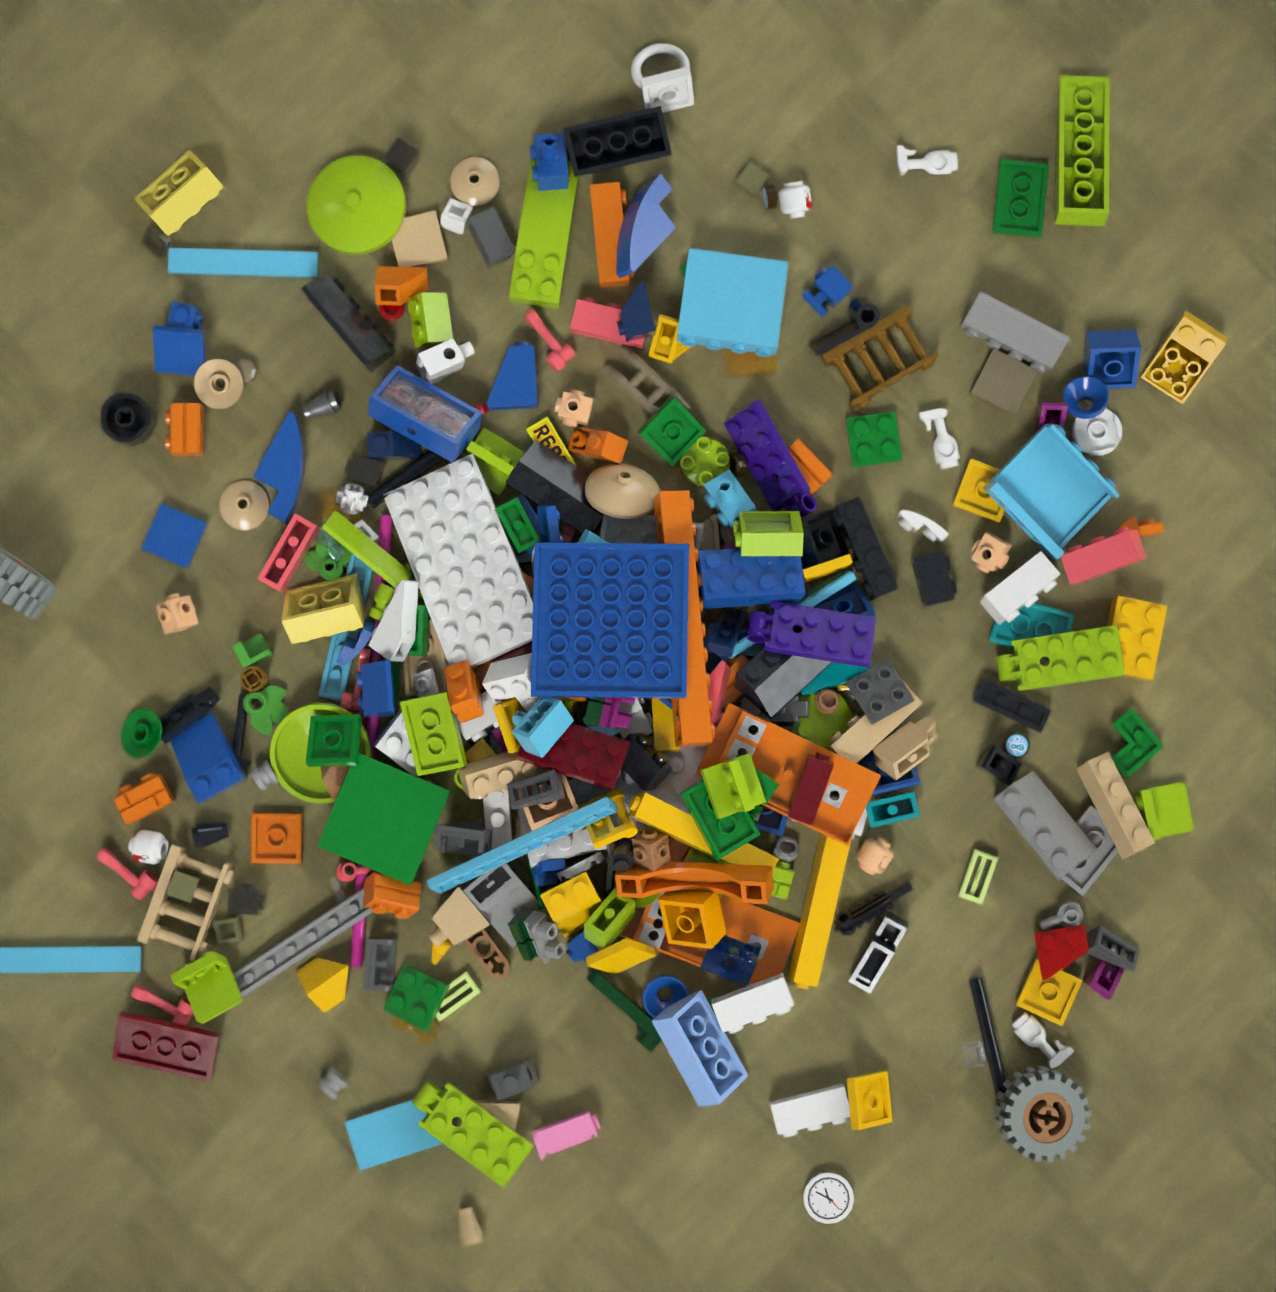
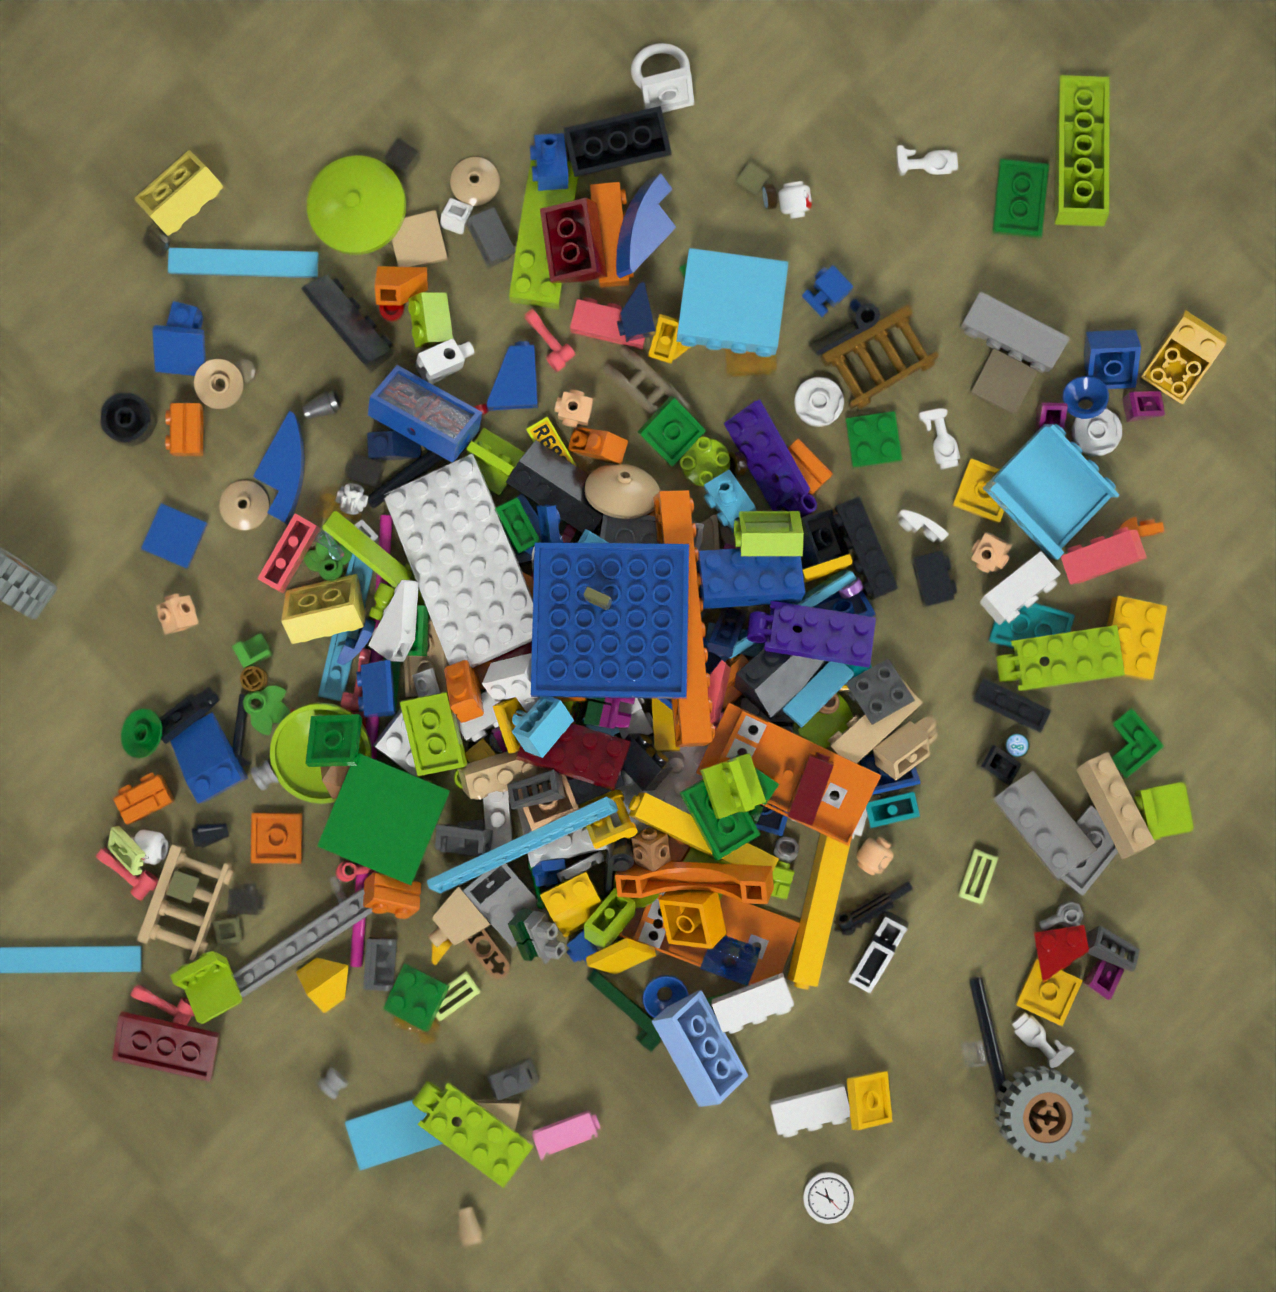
(126, 850): none -> yellowish green tile
(573, 241): none -> dark red slope
(597, 598): none -> olive tile
(818, 401): none -> white tile
(818, 692): none -> medium azure tile
(851, 589): none -> medium lavender tile
(1143, 405): none -> magenta slope

